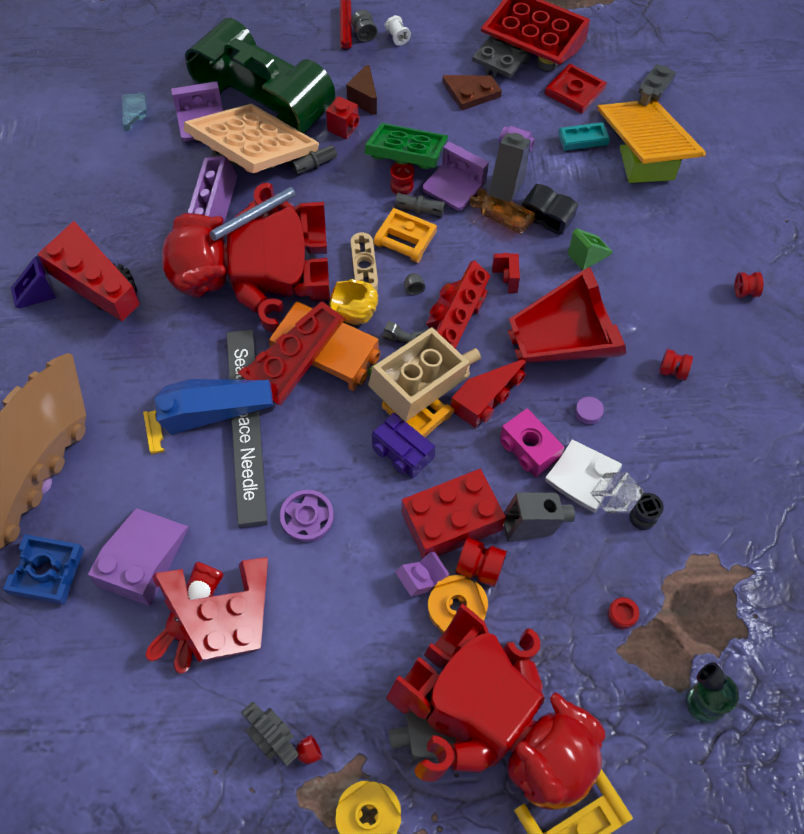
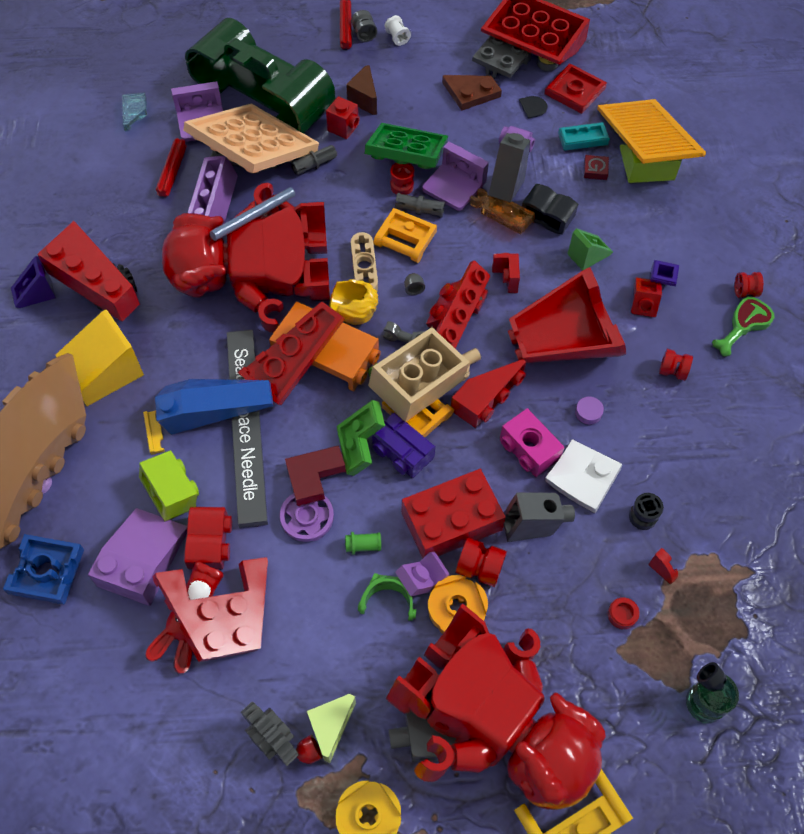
(102, 358): none -> yellow slope
(168, 485): none -> lime brick
(171, 167): none -> red axle
(207, 537): none -> red brick
(307, 470): none -> dark red tile
(330, 722): none -> yellowish green slope
(354, 434): none -> bright green tile
(362, 542): none -> bright green pin
(384, 582): none -> bright green helmet
(533, 106): none -> black piece
(596, 167): none -> dark red tile
(617, 492): clear brick -> none
(646, 297): none -> red bracket
(656, 84): dark grey hinge -> none
(661, 565): none -> red tile
(664, 273): none -> dark purple slope
(748, 316): none -> bright green piece

